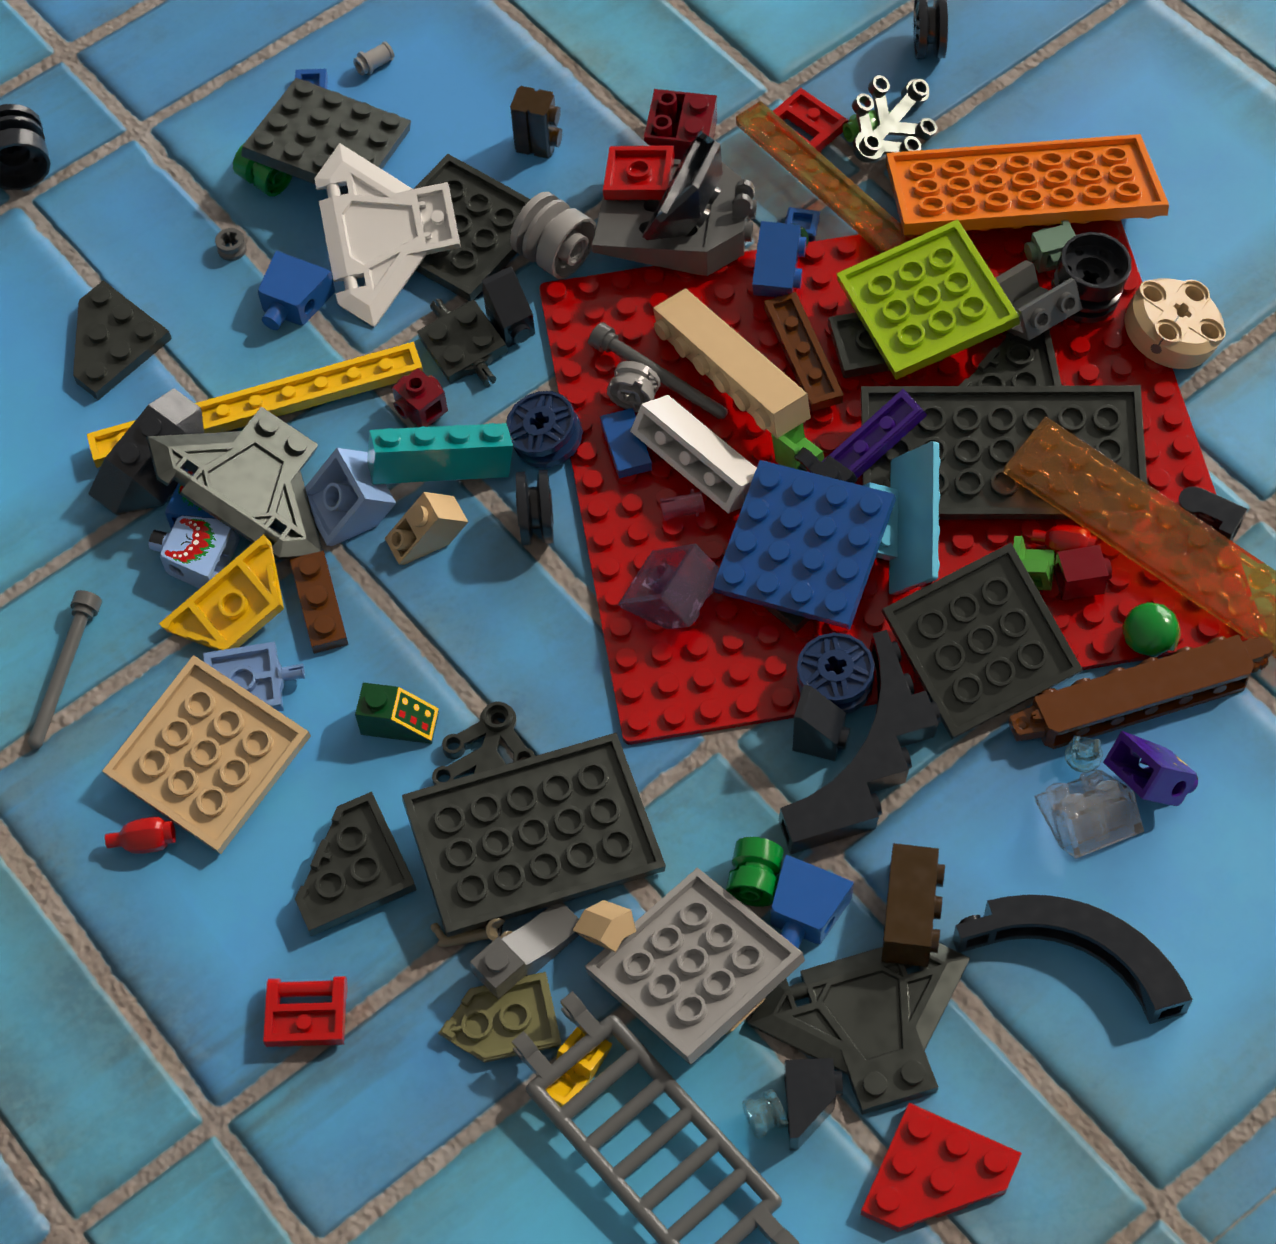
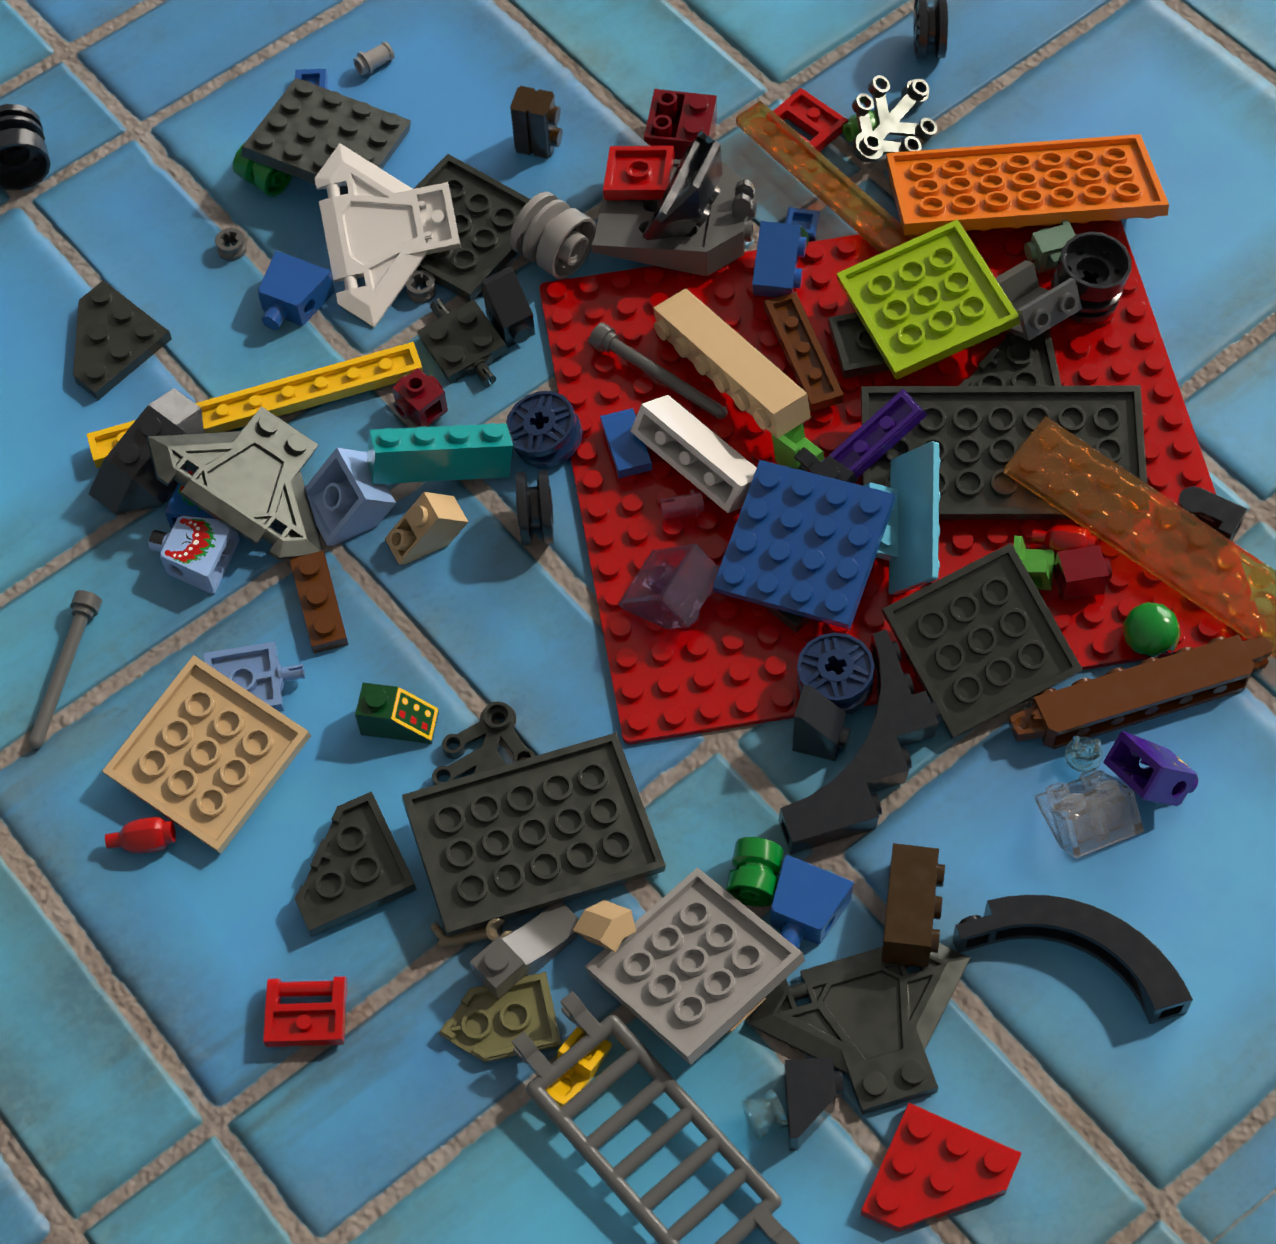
(232, 602): yellow wing -> none
(421, 295): none -> dark grey bush
(633, 385): light grey wheel -> none
(1174, 322): tan piece -> none

